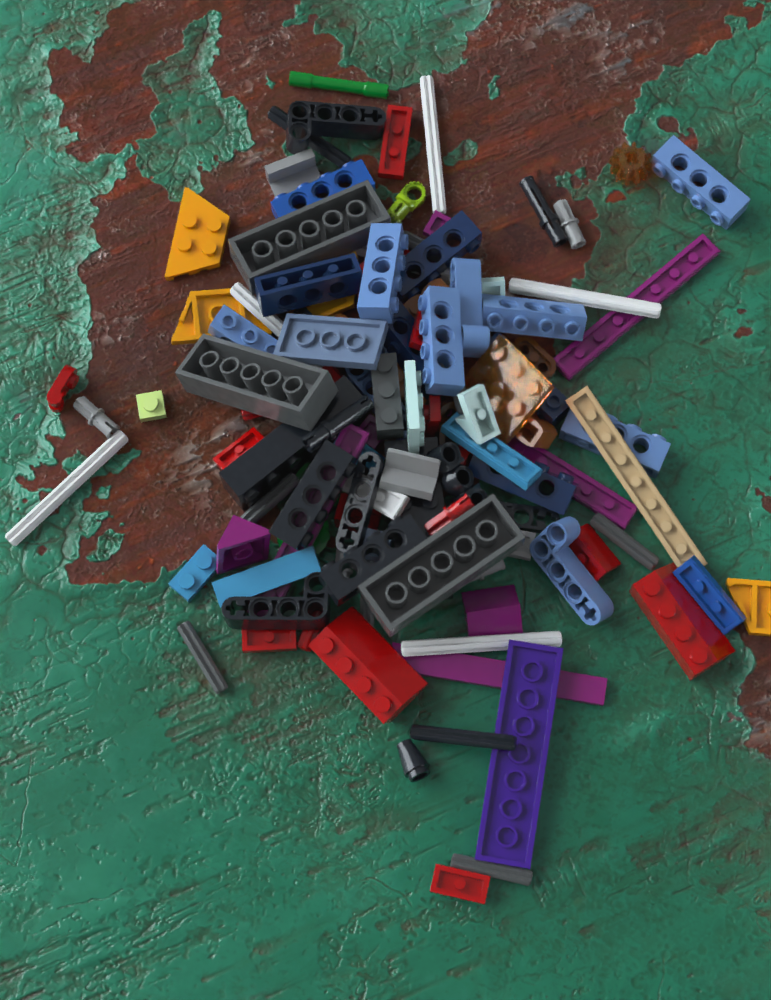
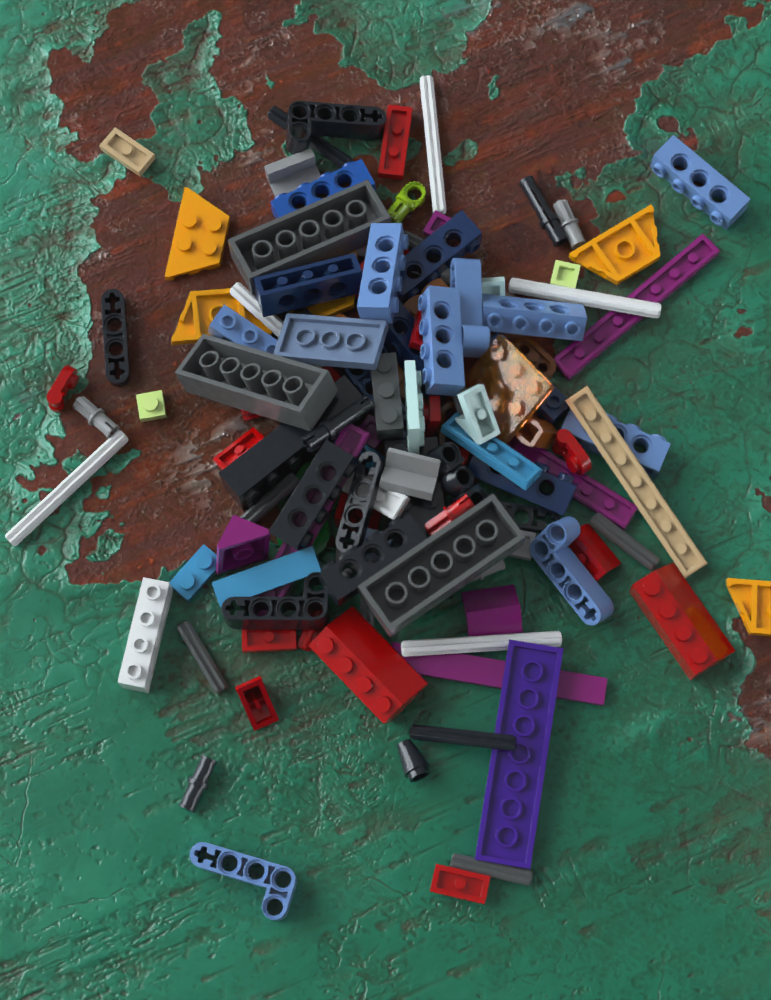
(112, 338): none -> black beam
(127, 151): none -> tan plate
(145, 635): none -> white brick
(198, 783): none -> black pin
(242, 874): none -> medium blue beam
(257, 703): none -> red slope
(309, 80): green piece -> none
(565, 274): none -> yellowish green plate
(572, 452): none -> red plate
(621, 249): none -> light orange wing
(623, 157): clear orange gear -> none
(709, 595): blue tile -> none

